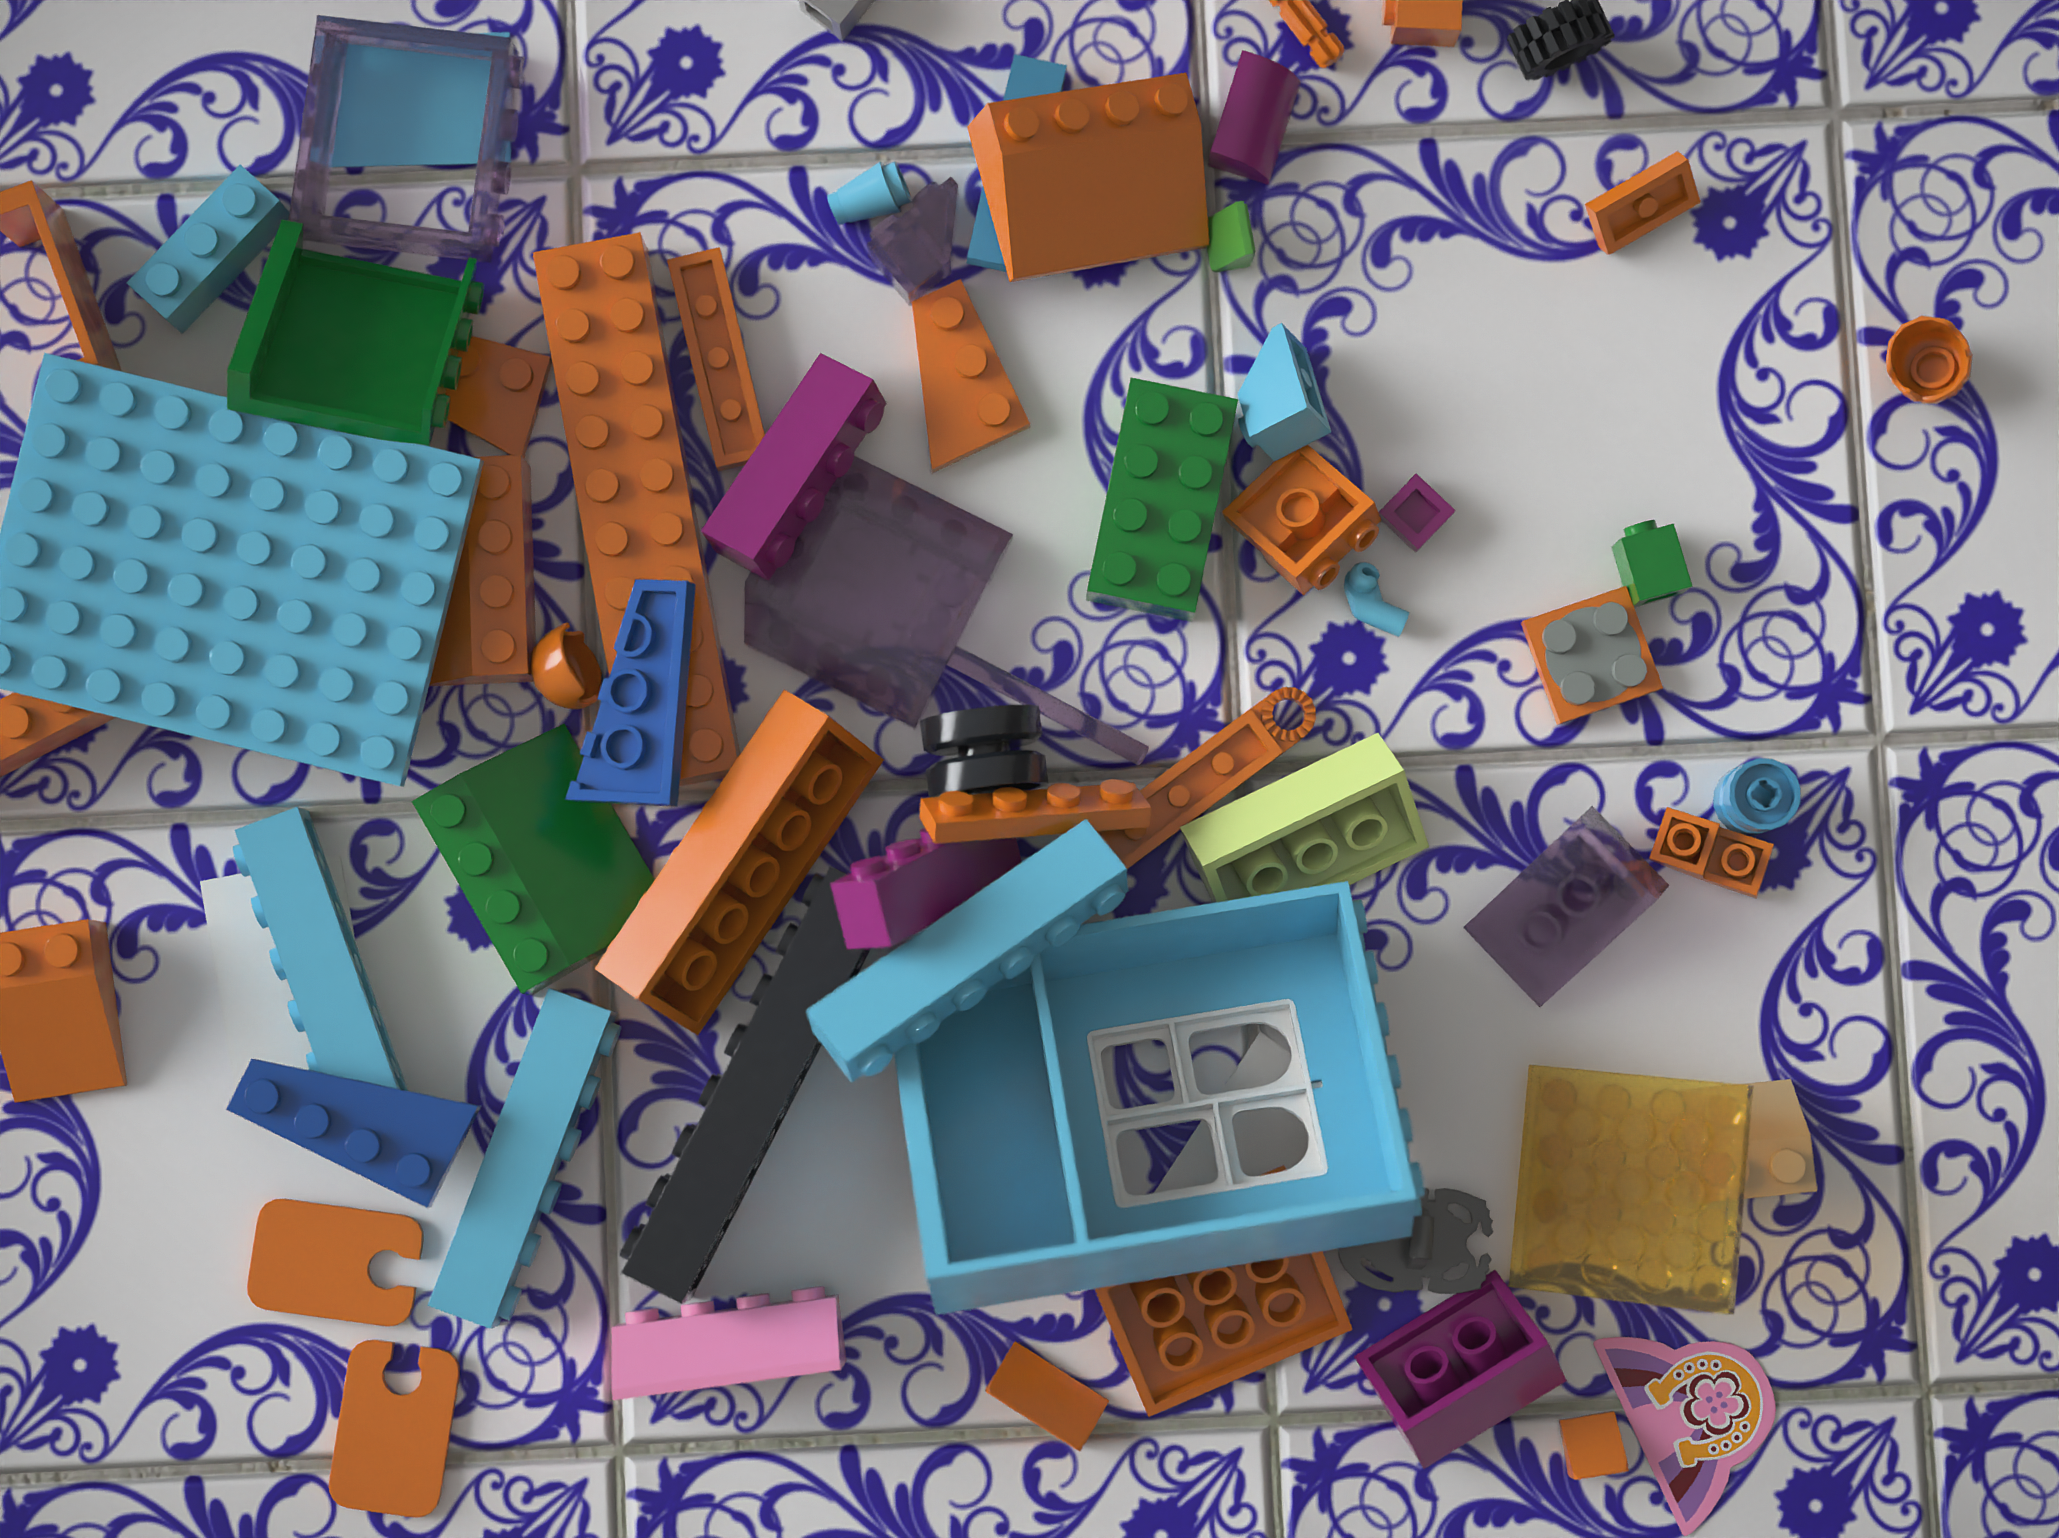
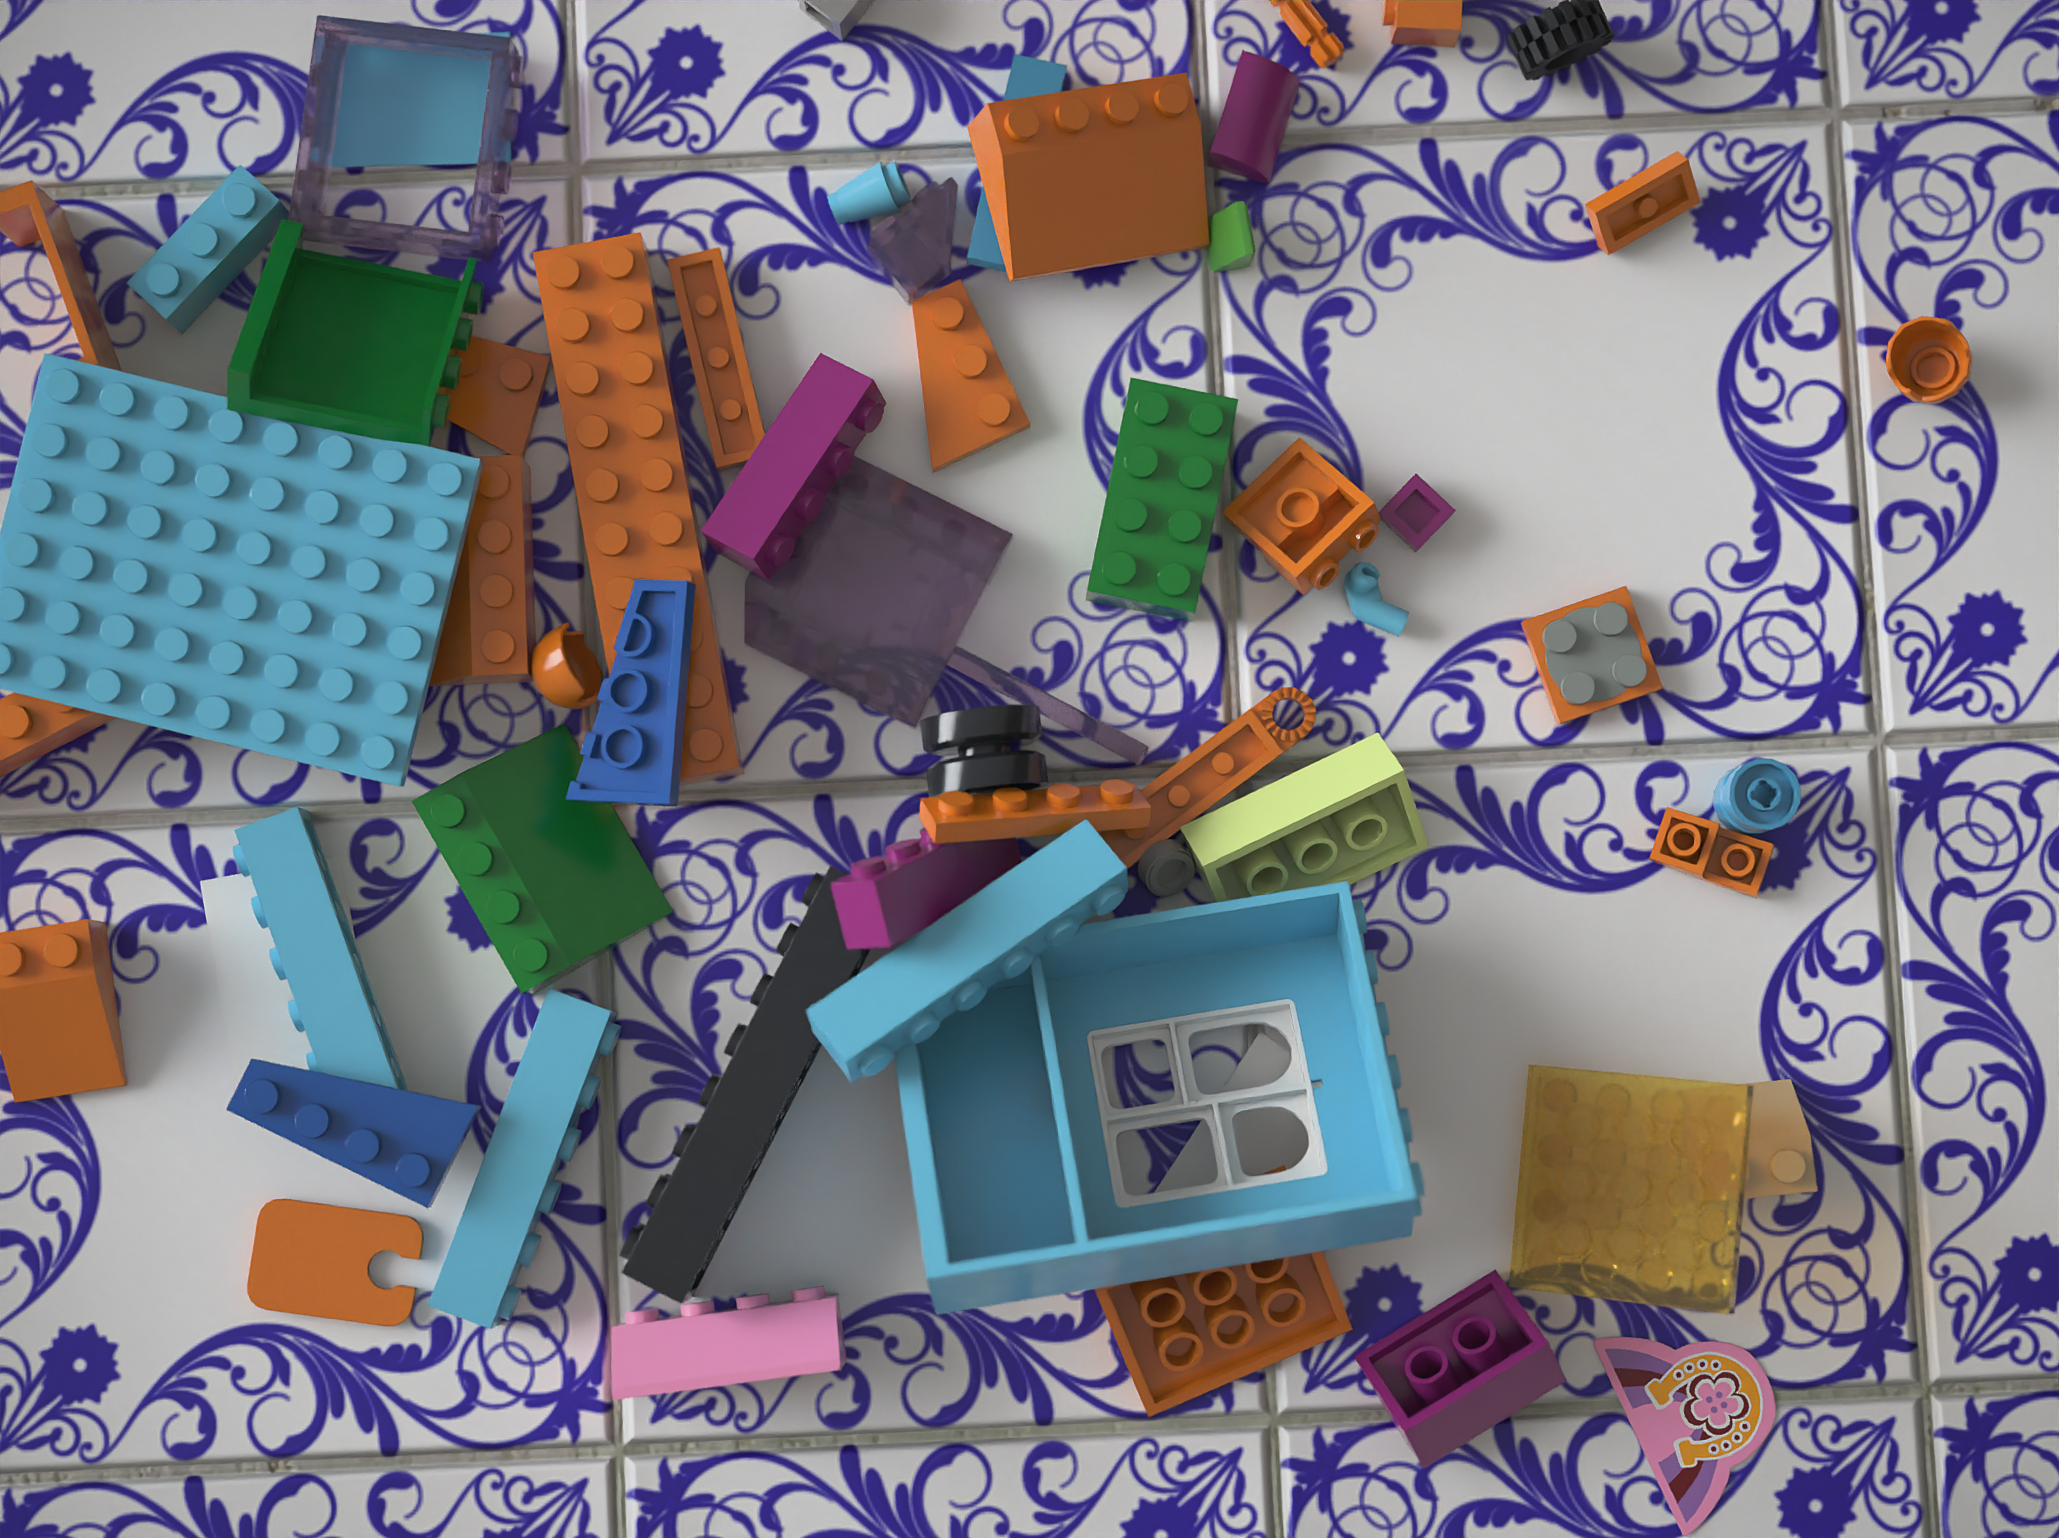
(390, 1443): orange piece -> none
(740, 863): orange brick -> none
(1047, 1396): orange slope -> none
(1166, 868): none -> light grey tile
(1281, 398): medium azure slope -> none
(1433, 1248): dark grey shield -> none
(1566, 906): clear purple slope -> none
(1593, 1445): orange slope -> none
(1651, 563): green brick -> none

